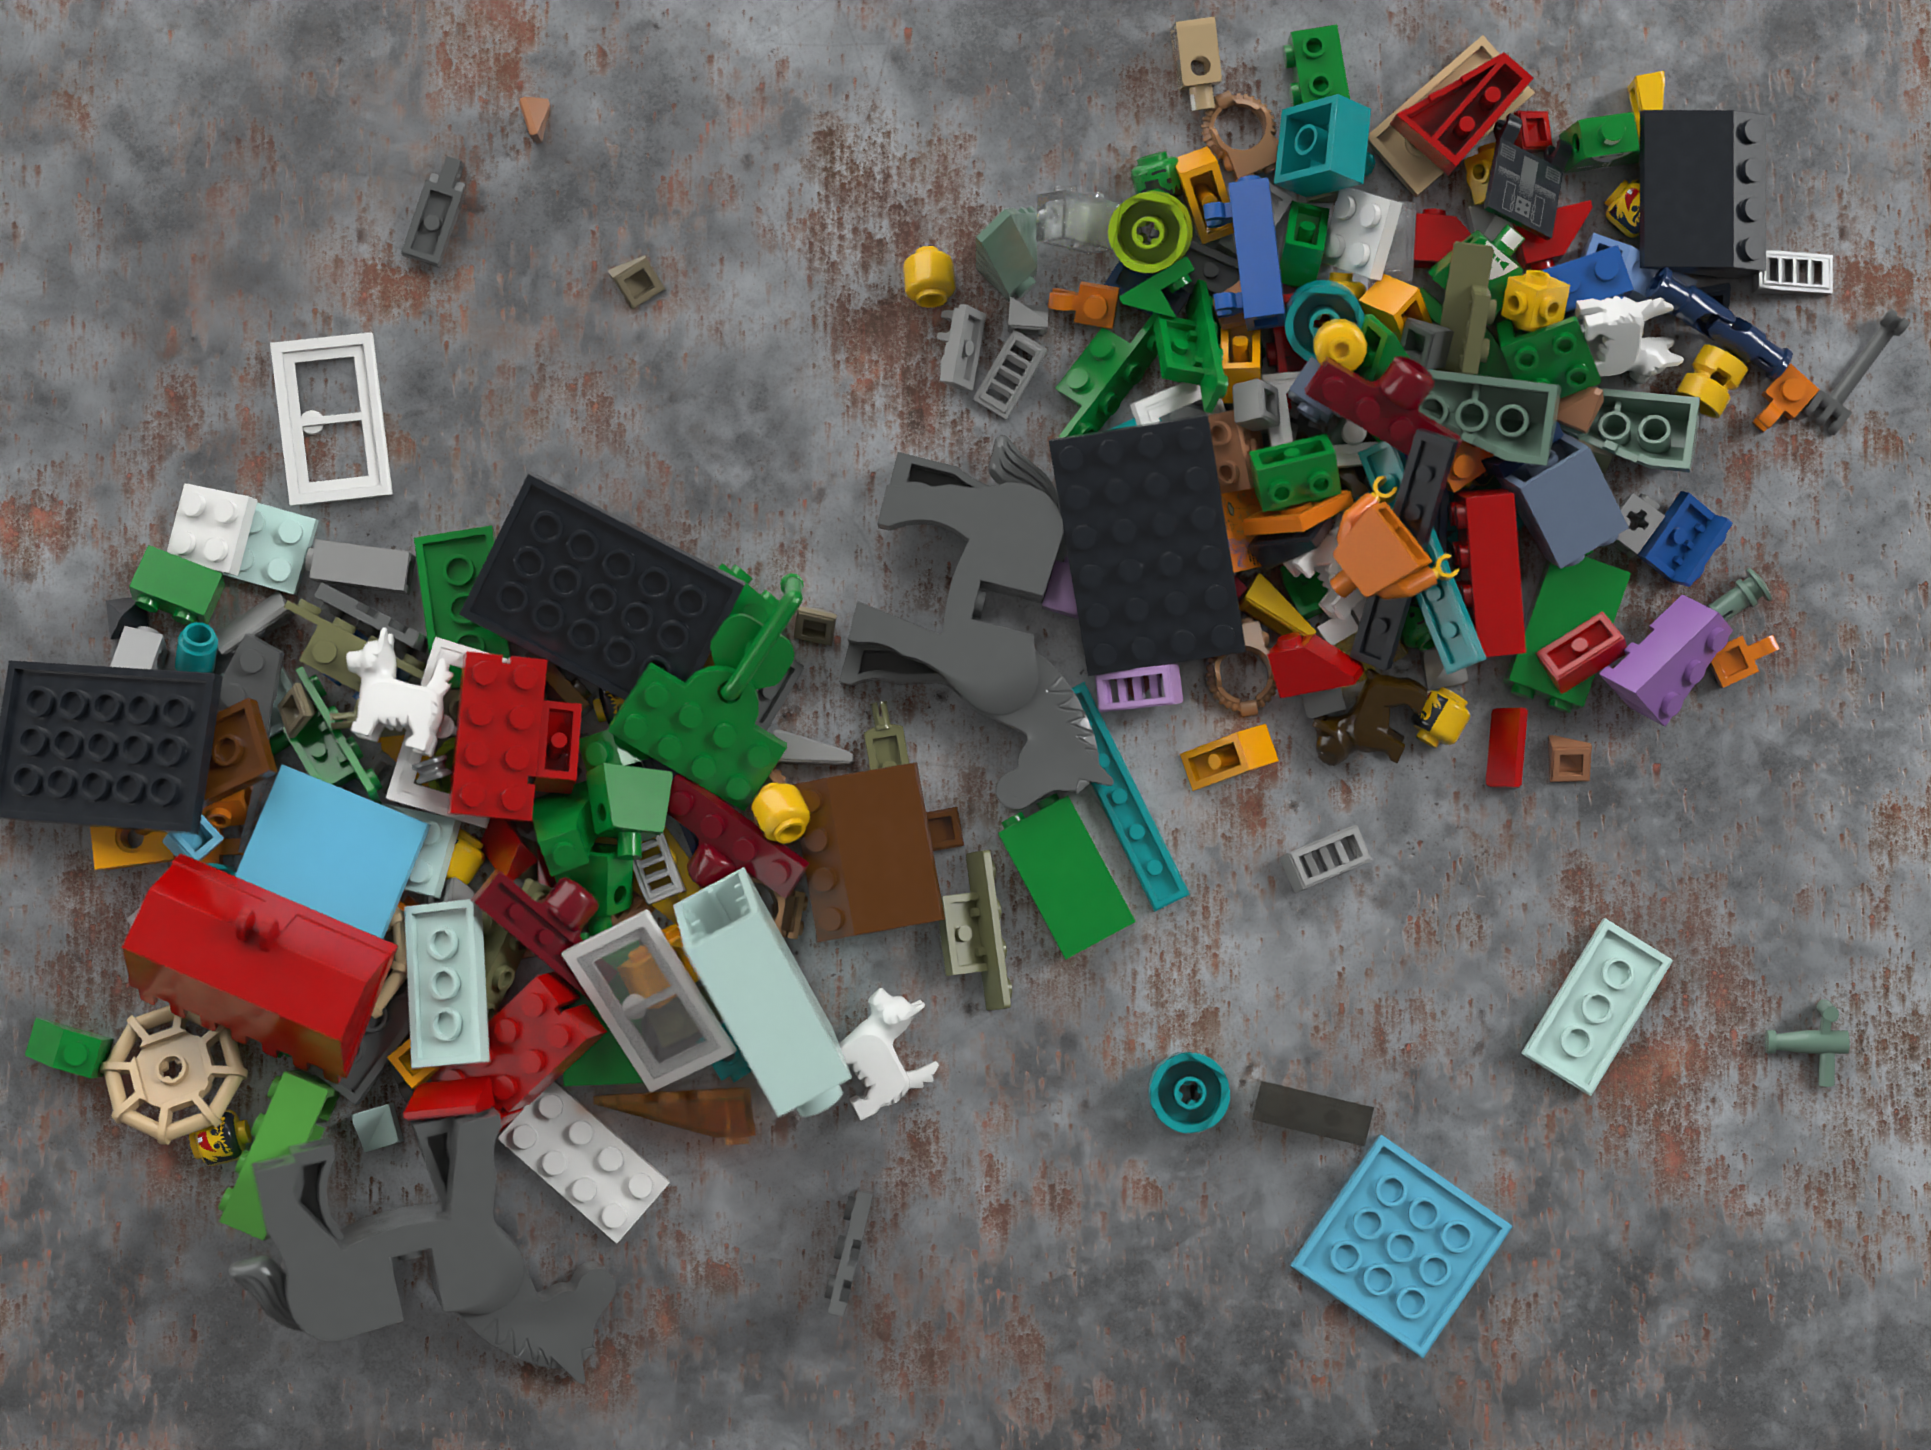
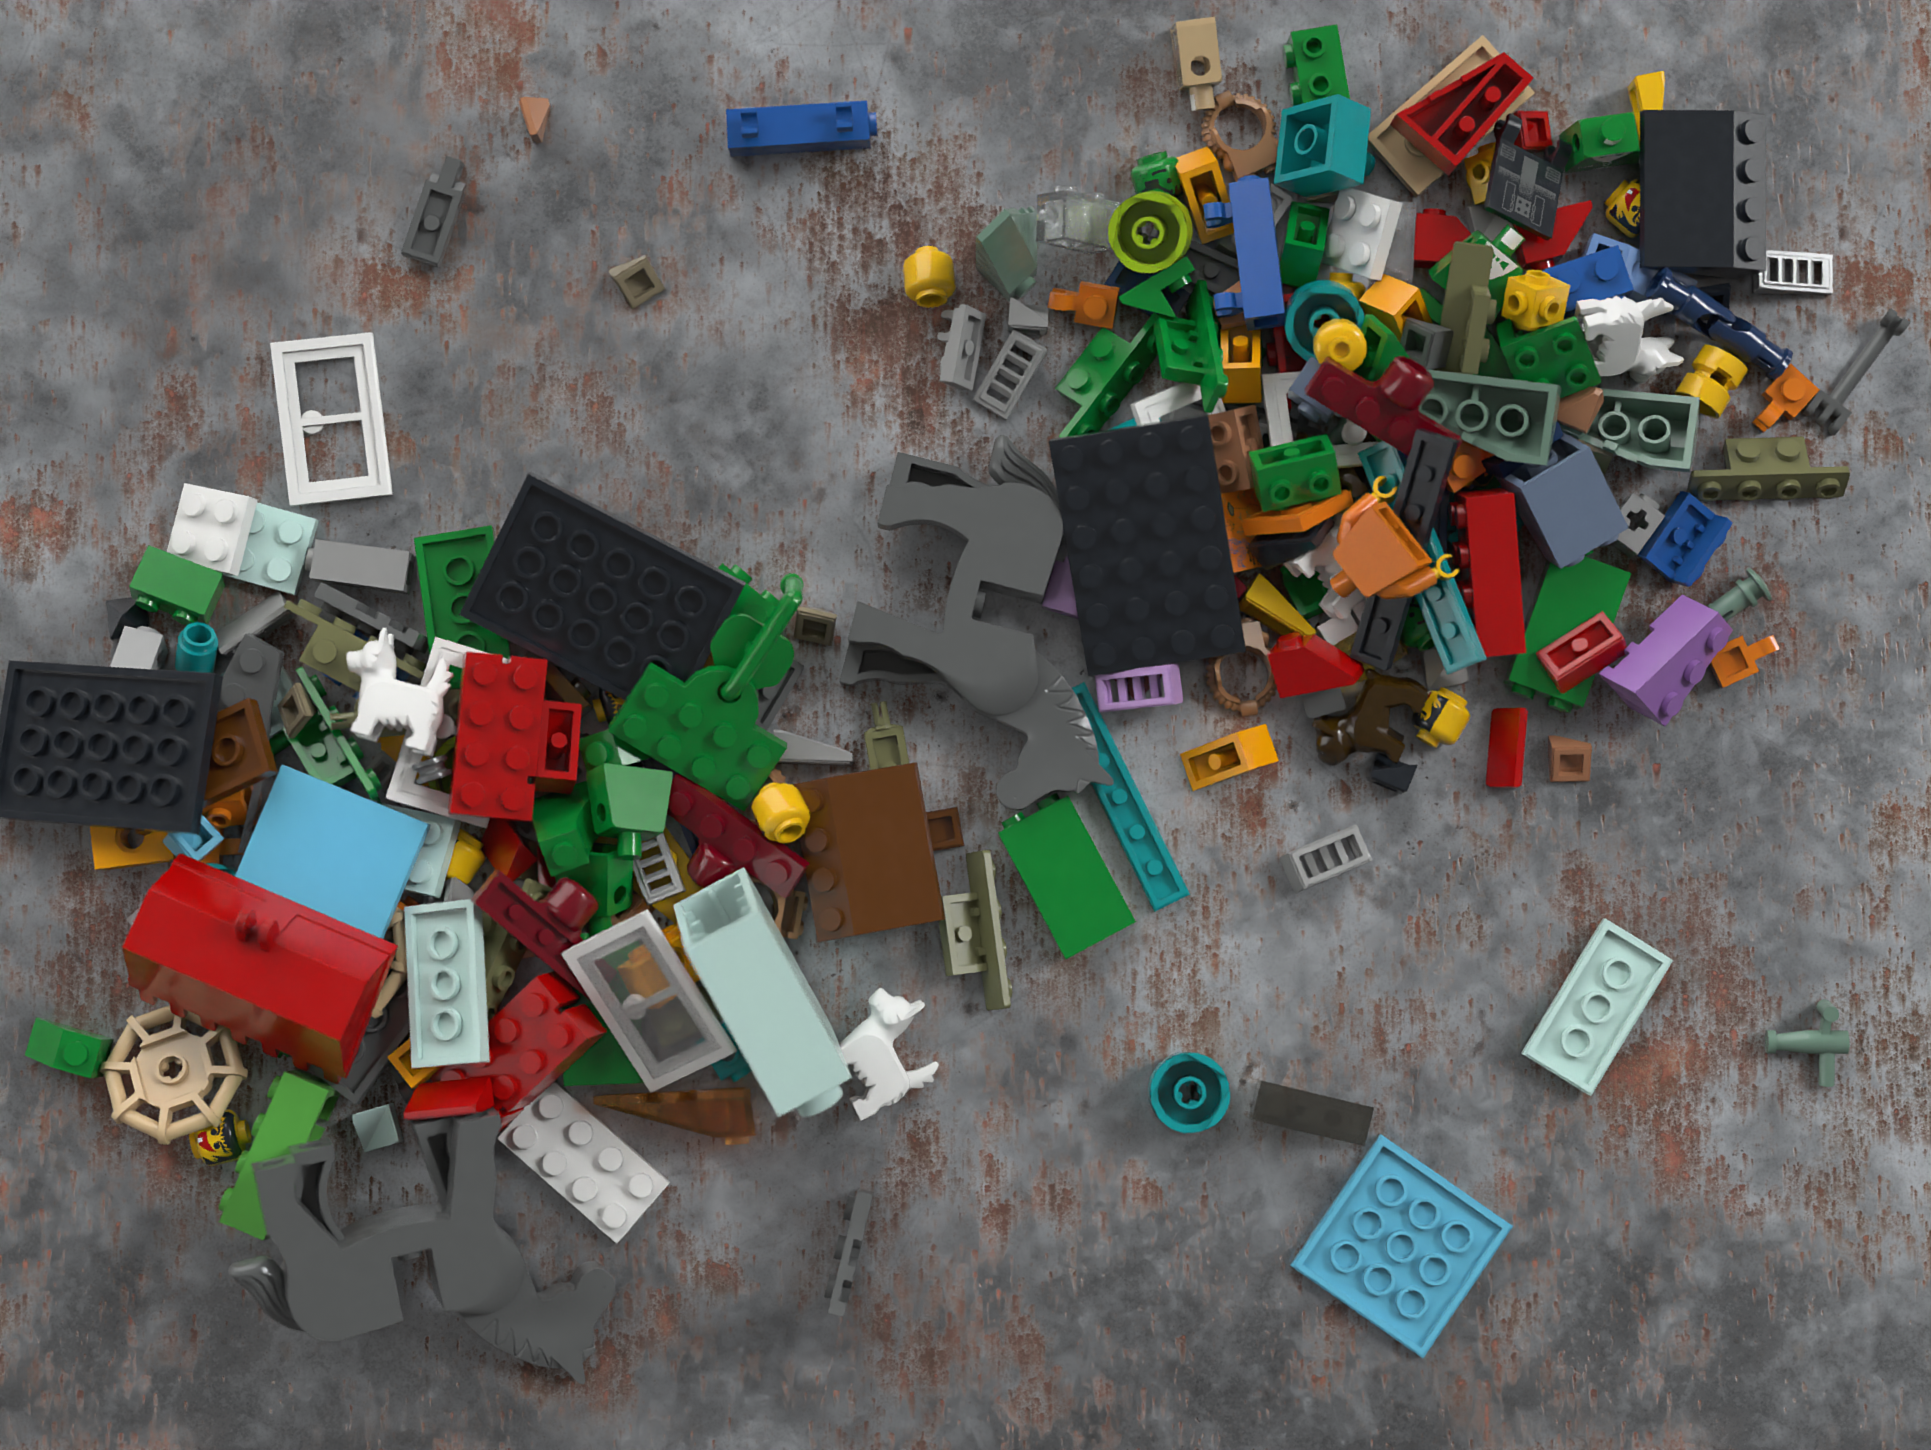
(800, 128): none -> blue brick
(1256, 405): light grey slope -> none
(1390, 774): none -> black slope
(1767, 471): none -> olive bracket

